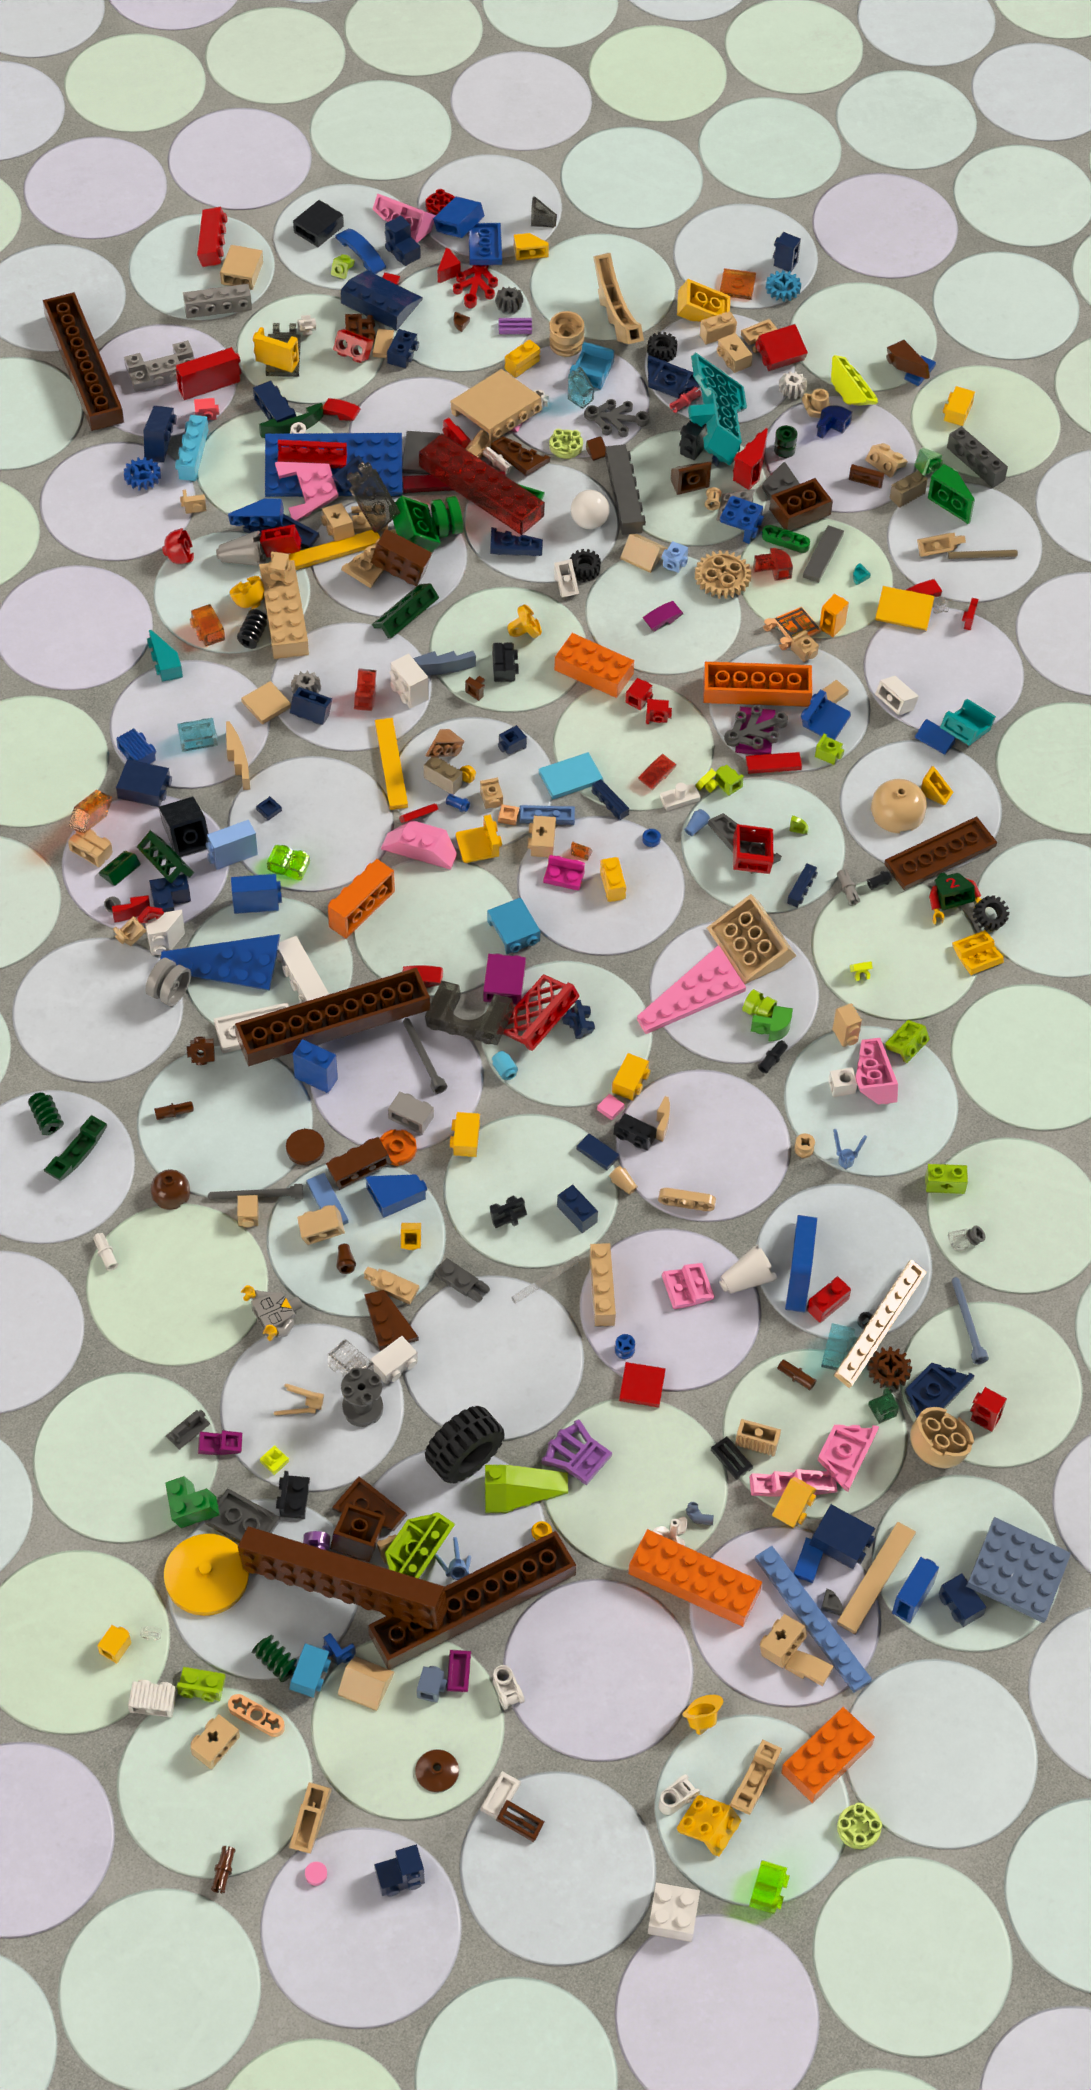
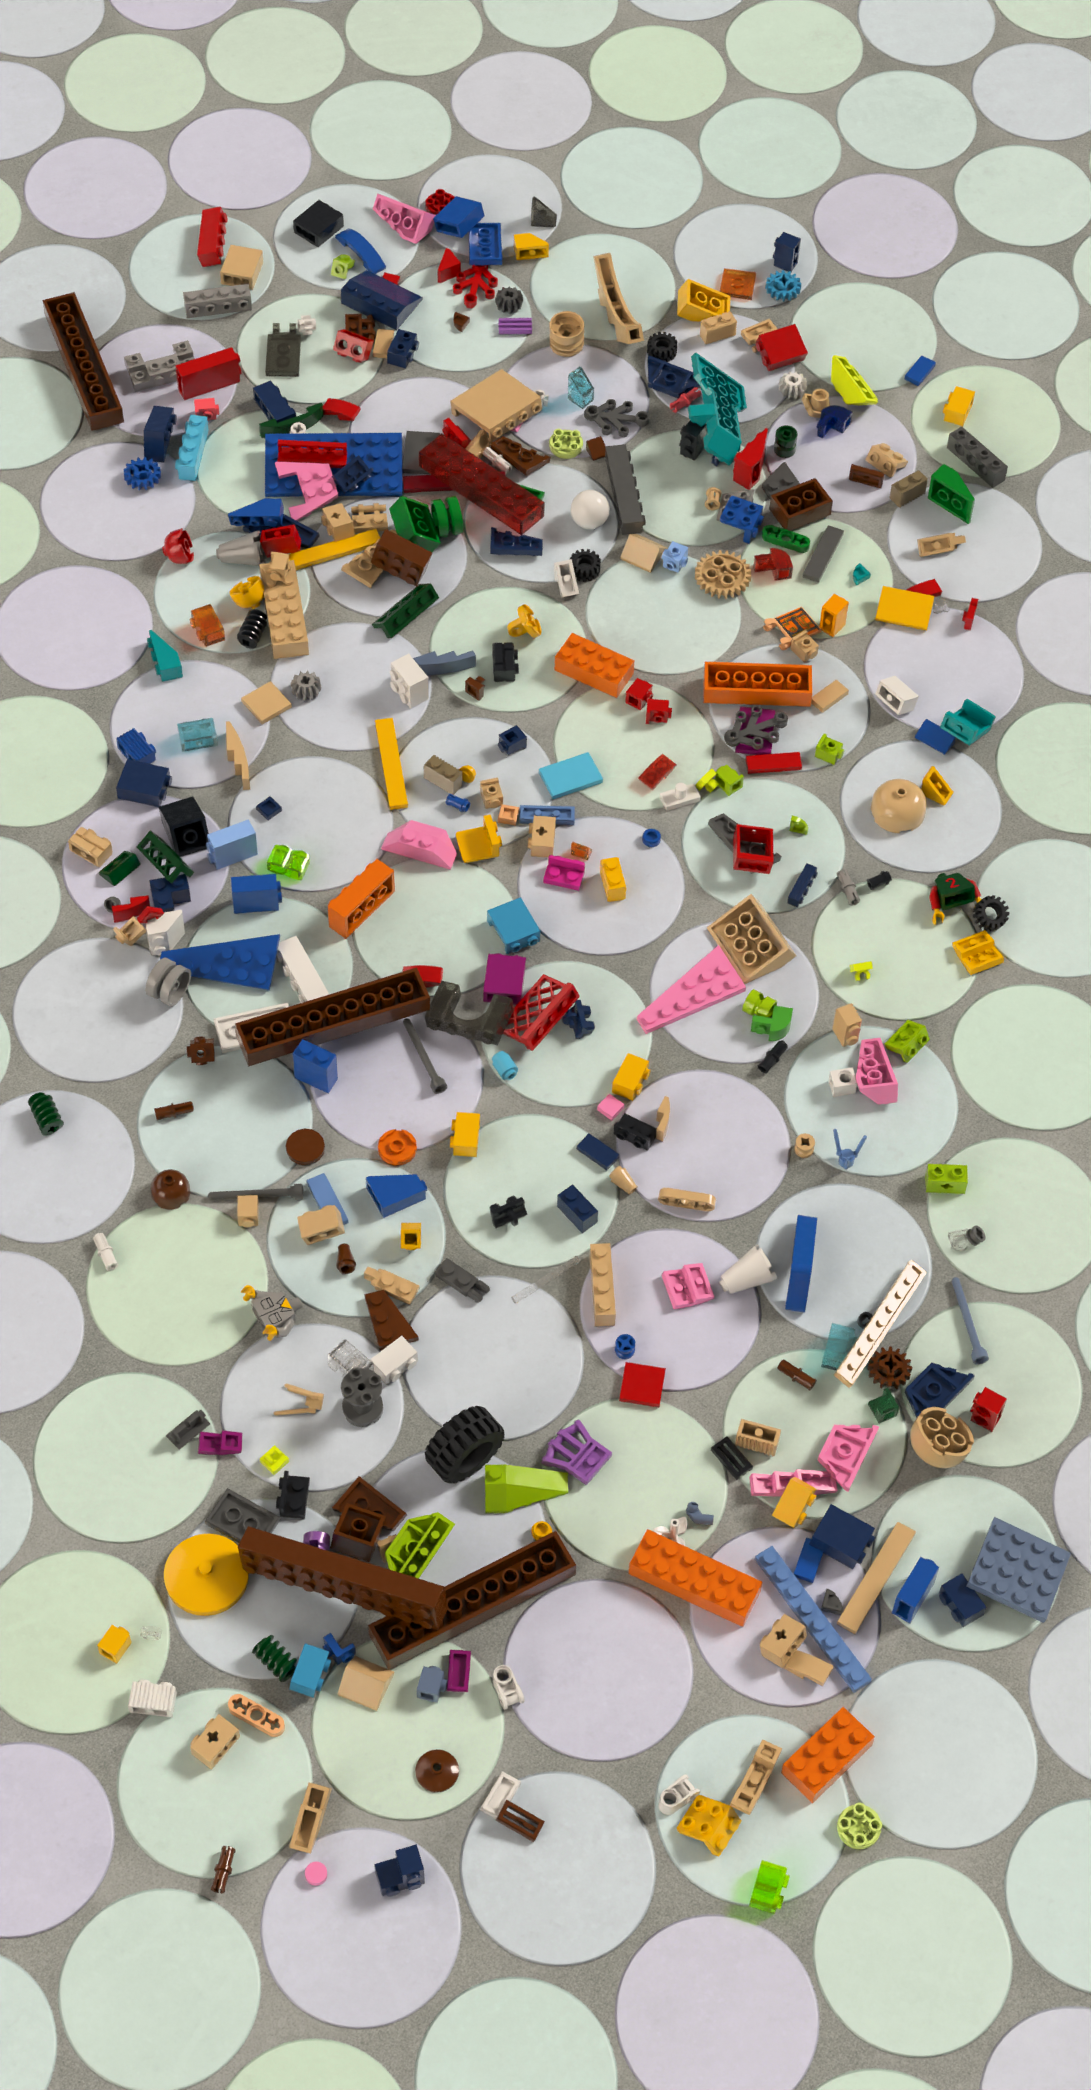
(78, 1150): dark green slope -> none
(90, 811): clear orange brick -> none
(190, 1506): green brick -> none
(193, 503): tan bracket -> none
(201, 1684): lime bracket -> none
(275, 352): yellow panel -> none
(310, 706): dark blue brick -> none
(358, 1163): reddish brown brick -> none
(366, 690): clear red brick -> none
(372, 497): clear smoke tile -> none
(400, 242): dark blue brick -> none
(411, 1112): light grey brick -> none
(419, 812): red tile -> none
(445, 744): medium nougat slope -> none
(457, 1567): medium blue plant -> none
(522, 358): yellow brick -> none
(595, 362): dark azure panel -> none
(610, 799): dark blue piece -> none
(665, 613): magenta slope -> none
(673, 1912): white brick -> none
(691, 477): reddish brown slope -> none
(697, 822): medium blue cone -> none
(703, 1712): yellow piece -> none
(734, 353): tan brick -> none
(824, 716): blue bracket -> none
(828, 1299): red brick -> none
(906, 359): reddish brown slope -> none
(928, 461): green slope -> none
(940, 853): reddish brown plate -> none
(982, 554): dark tan bar -> none

